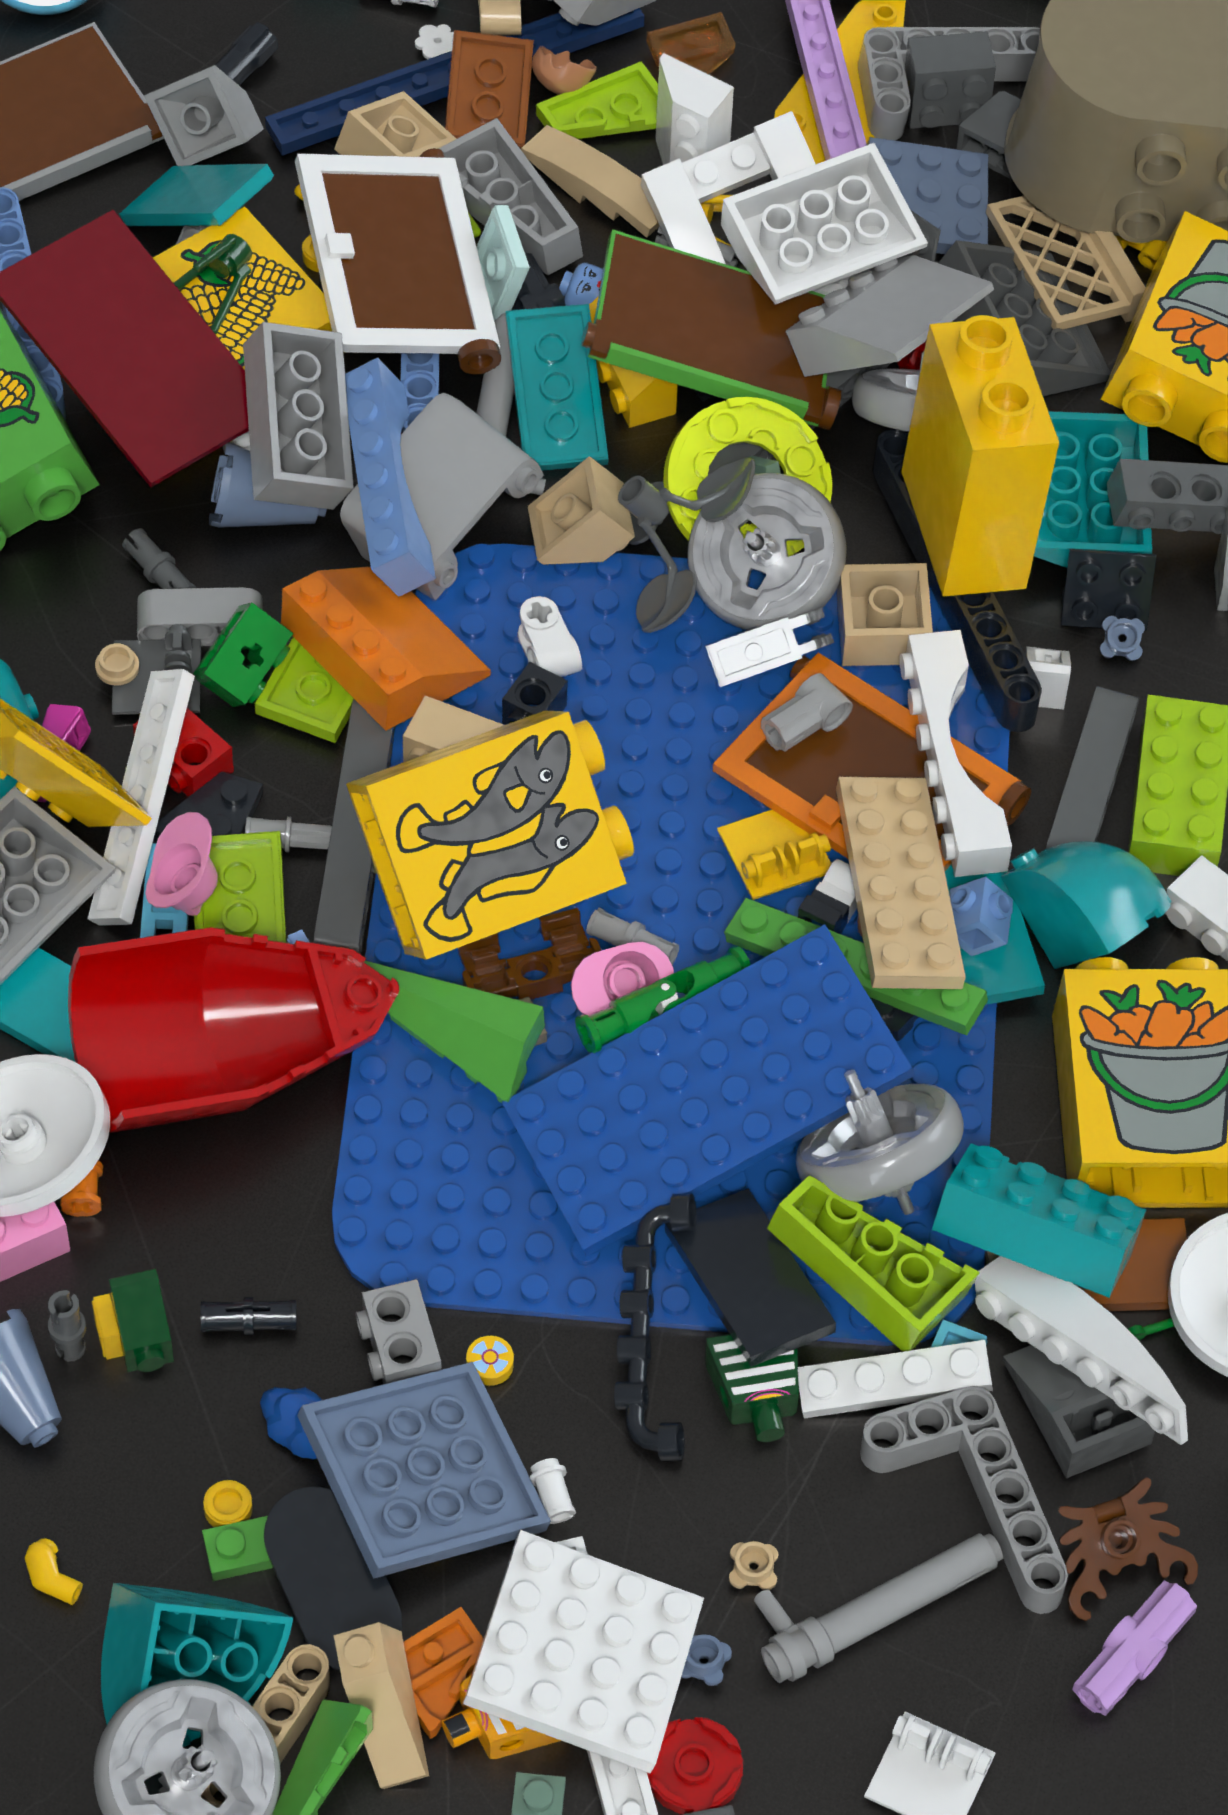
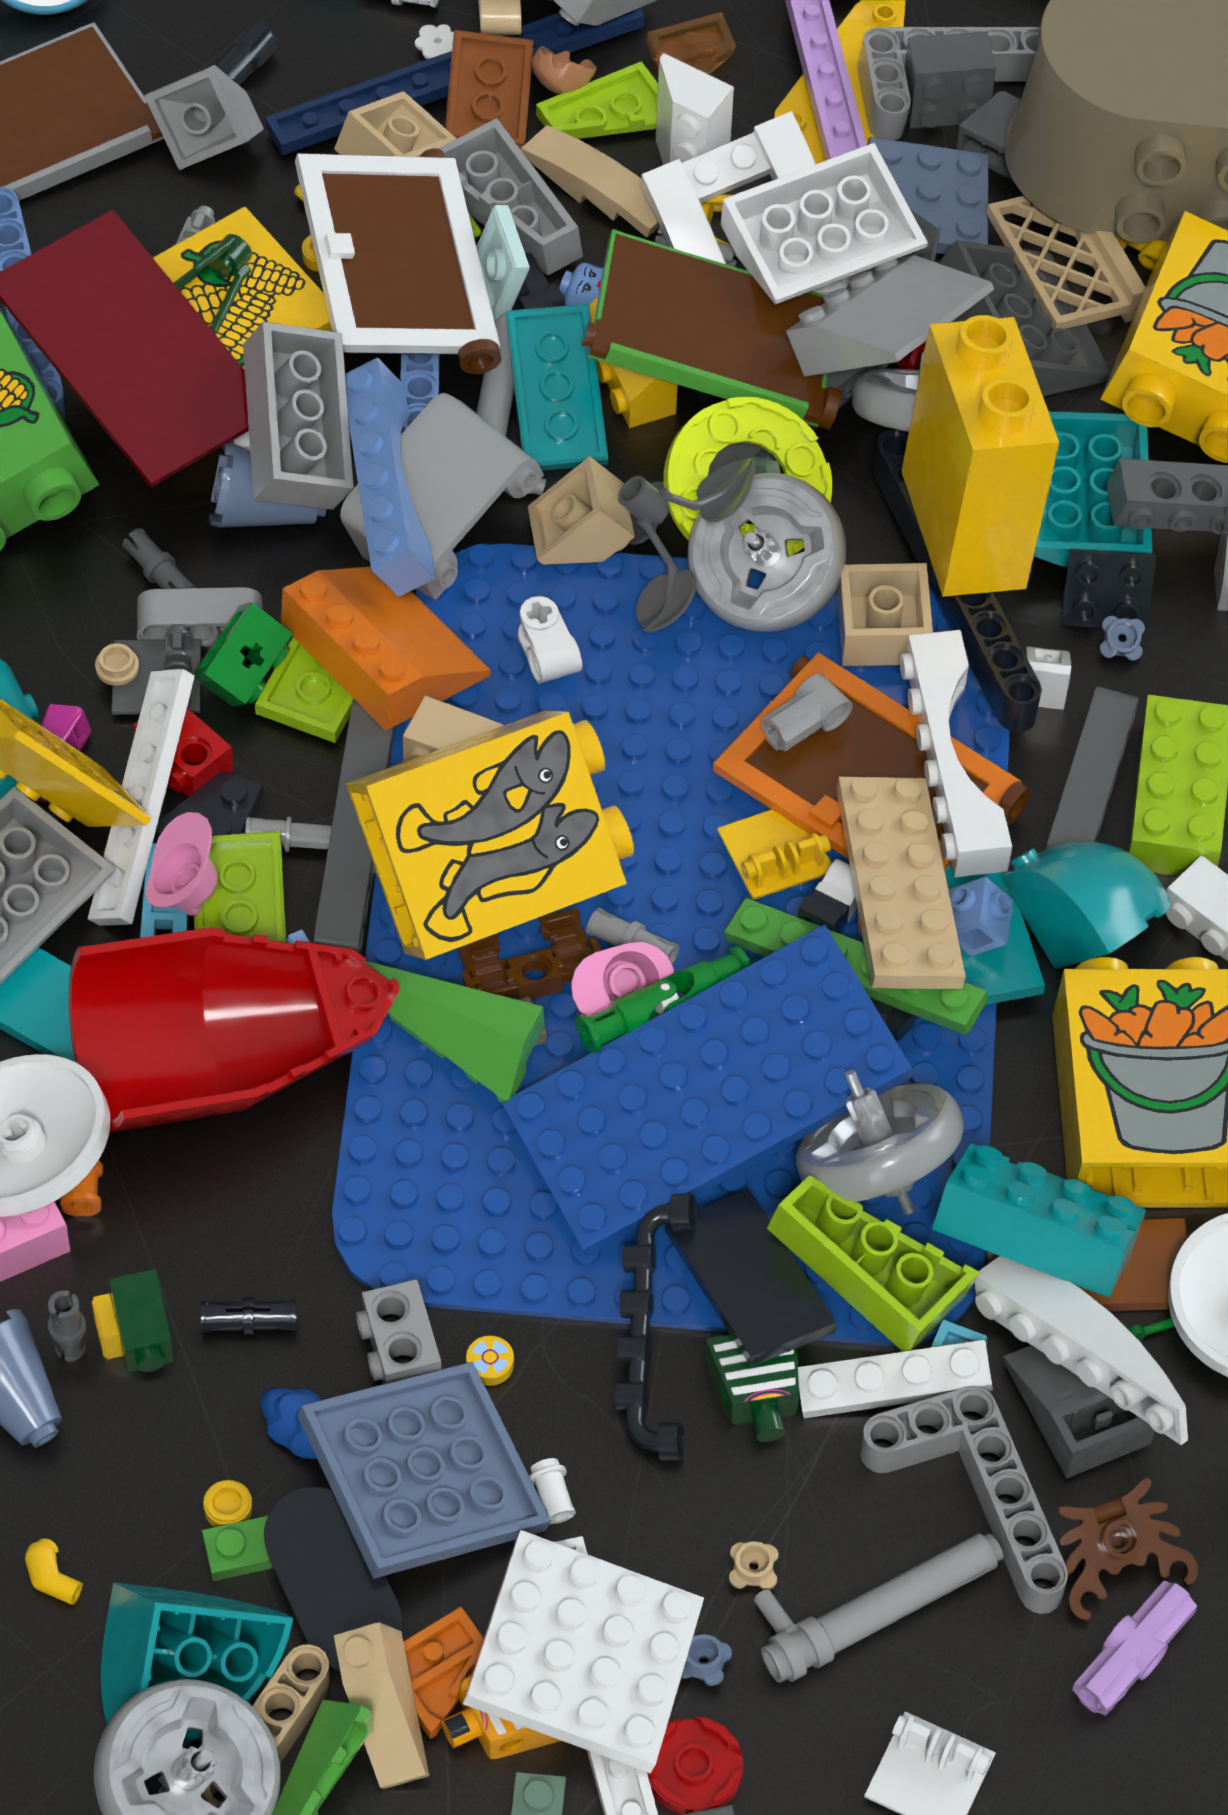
(197, 195): teal tile -> none
(534, 687): black brick -> none
(763, 648): hinge -> none

